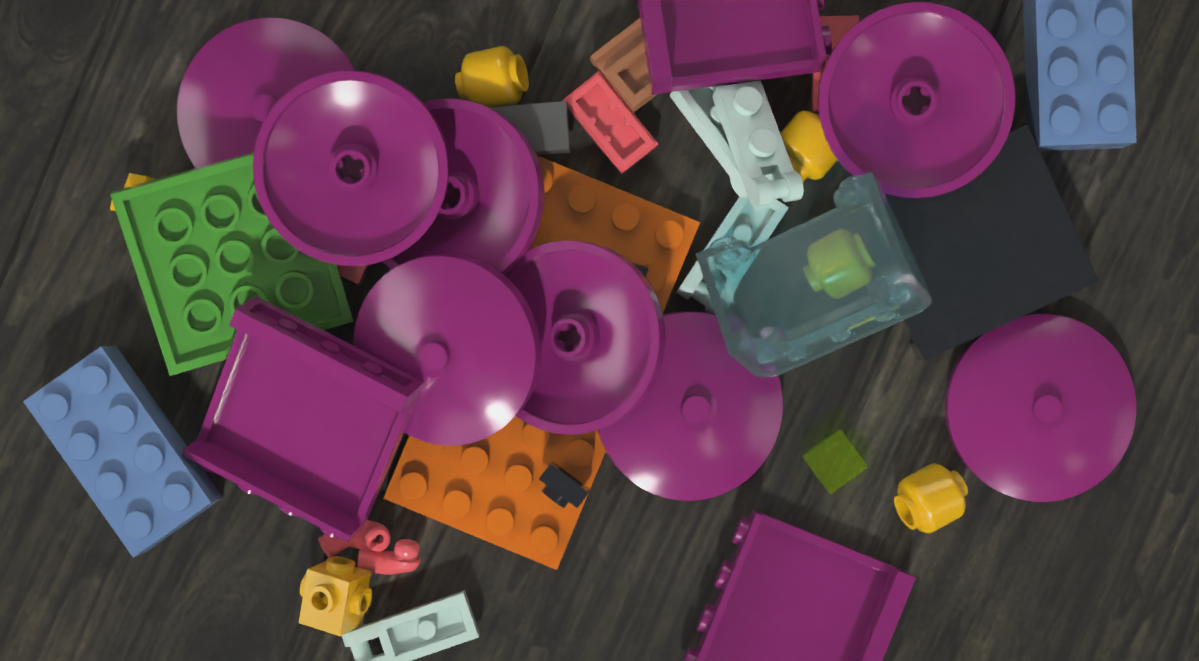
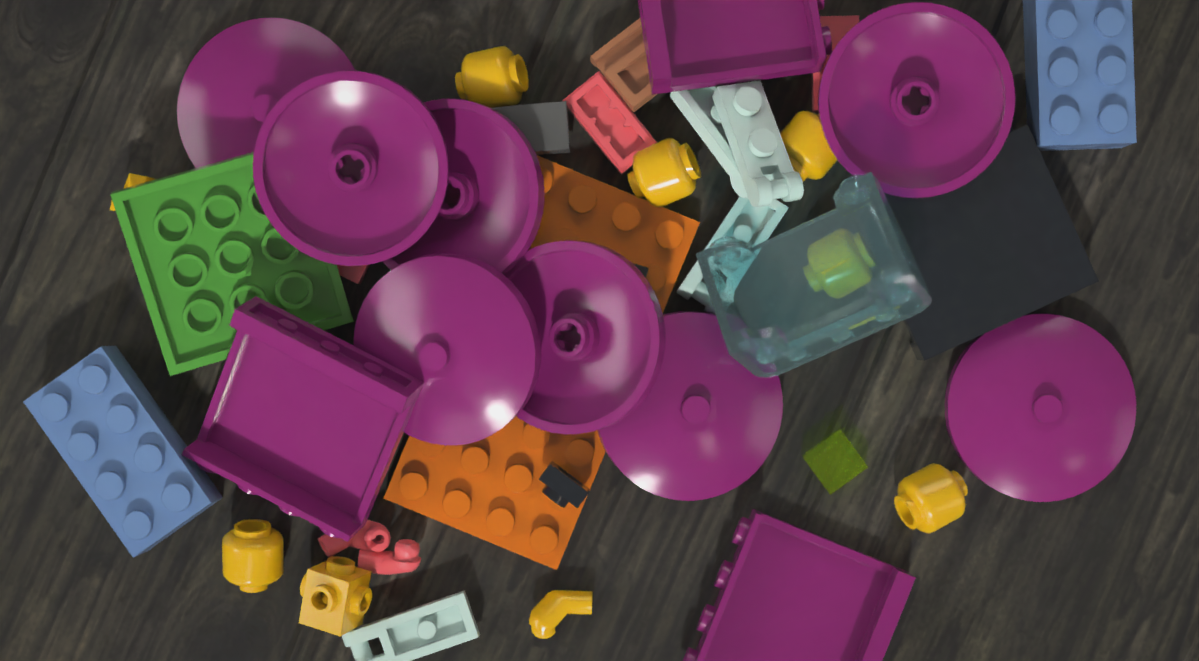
(252, 555): none -> yellow head
(555, 607): none -> yellow arm
(664, 172): none -> yellow head

